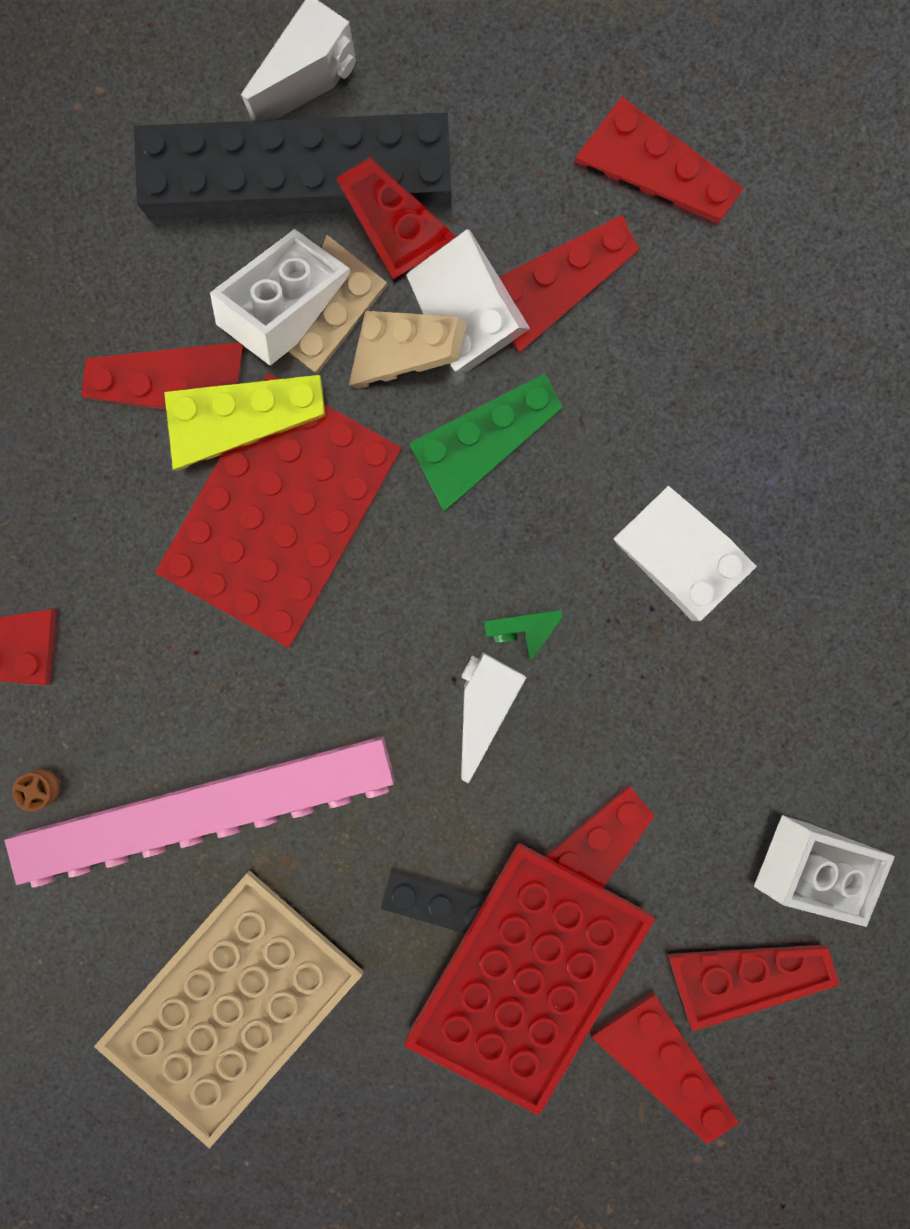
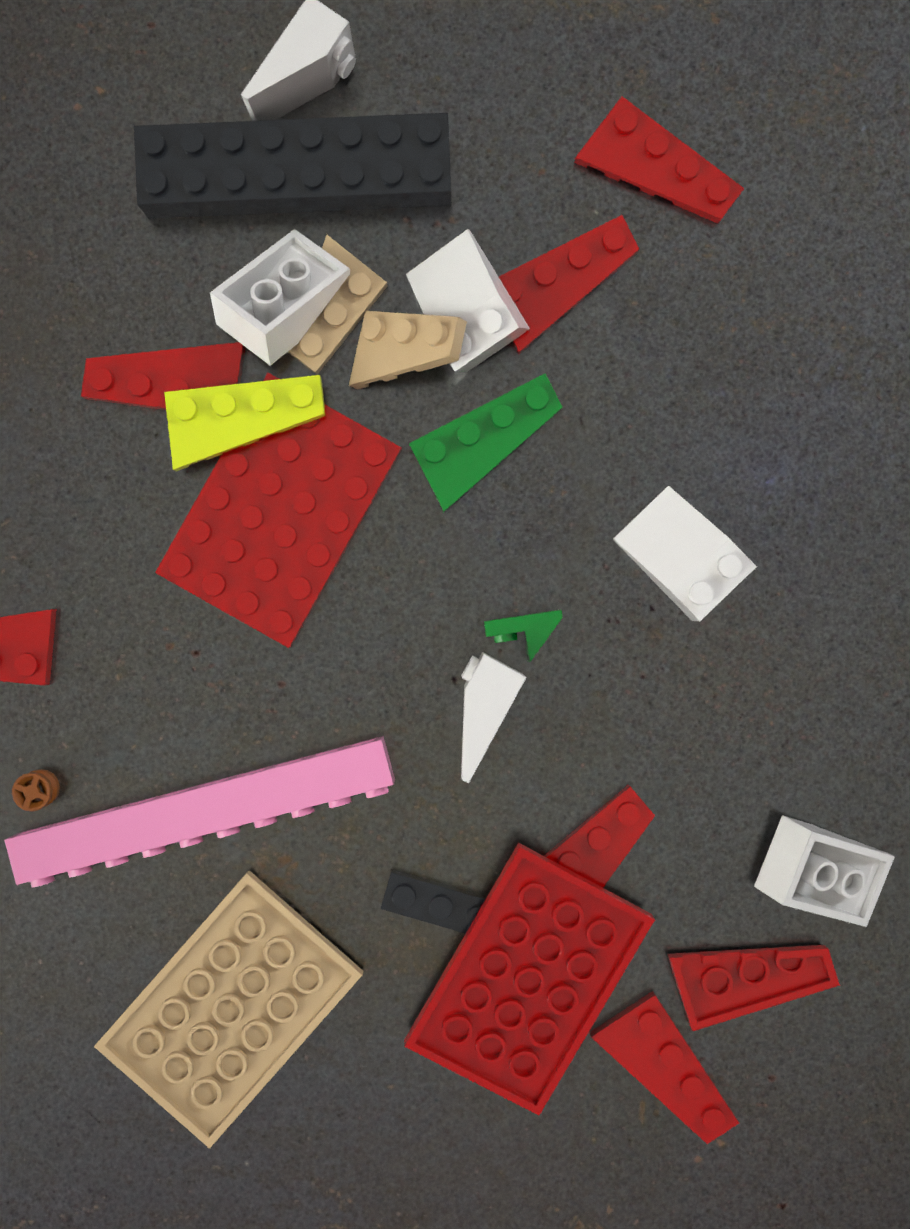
(393, 218): red wing -> none

